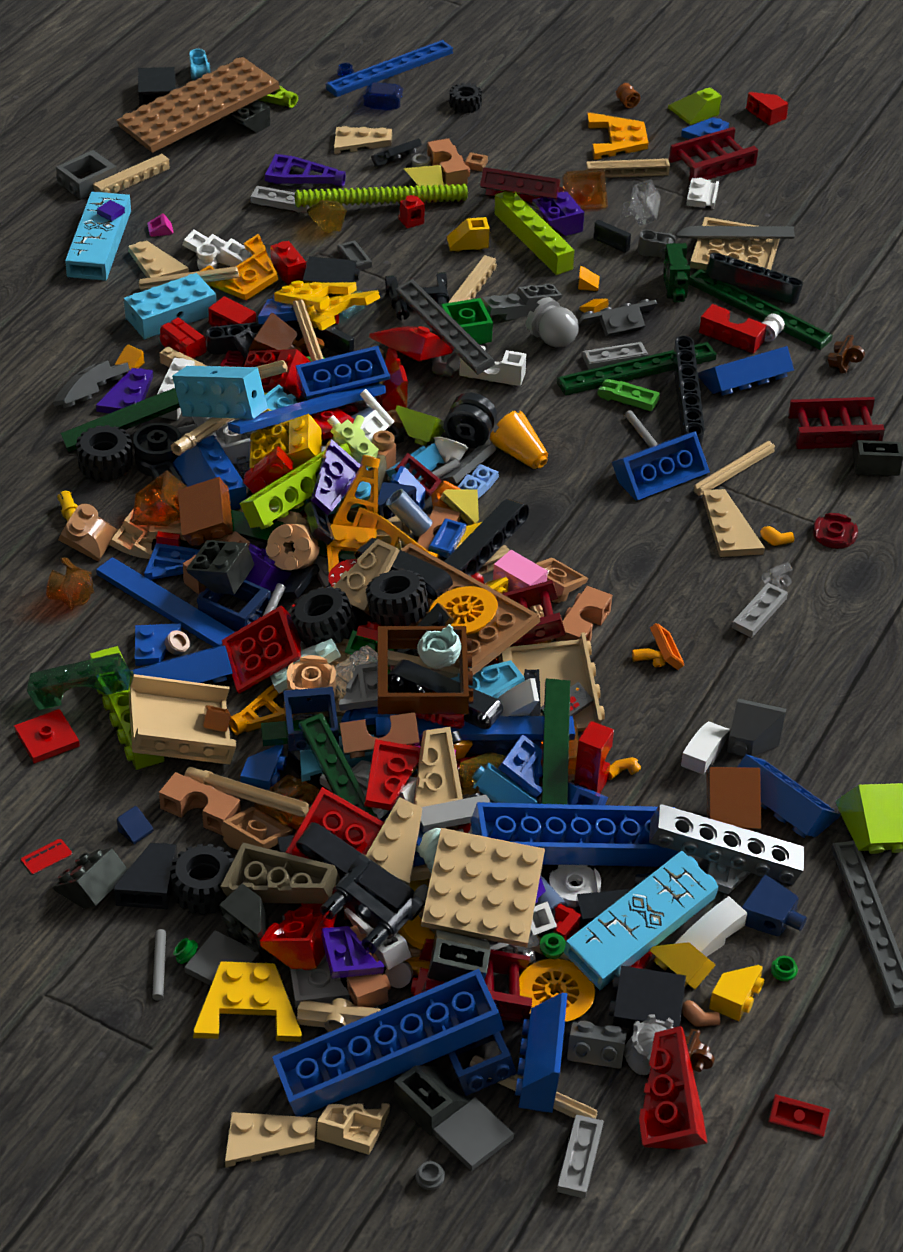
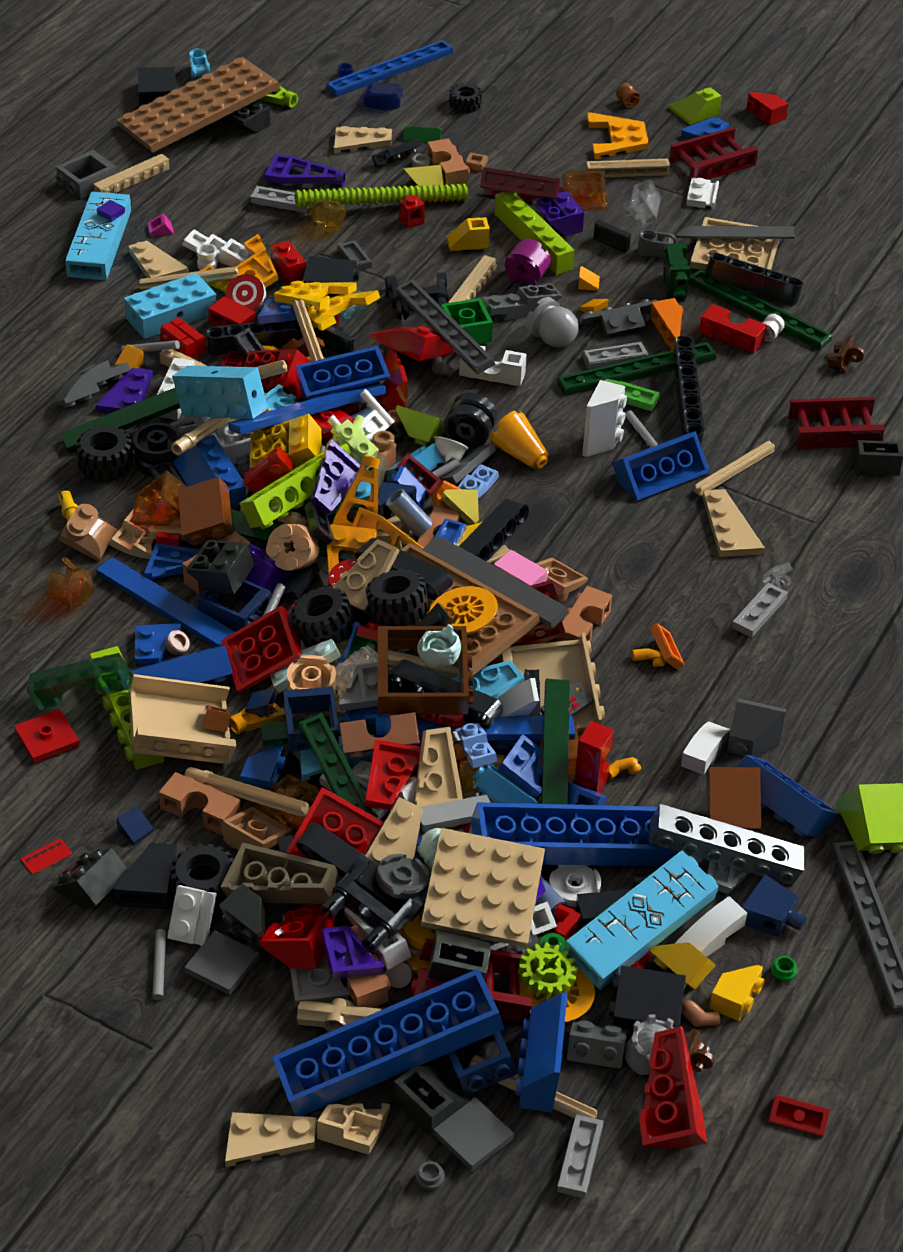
(158, 346): none -> light grey bar
(185, 950): green plate -> none
(191, 915): none -> white plate
(247, 291): none -> red tile
(250, 991): yellow wing -> none
(261, 702): none -> dark blue slope
(274, 336): reddish brown torso -> none
(354, 626): none -> blue hinge
(402, 876): none -> dark grey tile
(425, 134): none -> green slope
(476, 746): none -> light blue slope
(527, 262): none -> magenta brick
(547, 970): none -> lime gear
(549, 610): none -> dark grey tile
(604, 418): none -> white slope
(667, 319): none -> orange slope
(747, 370): blue slope -> none
(776, 538): light orange arm -> none
(835, 530): dark red tile -> none

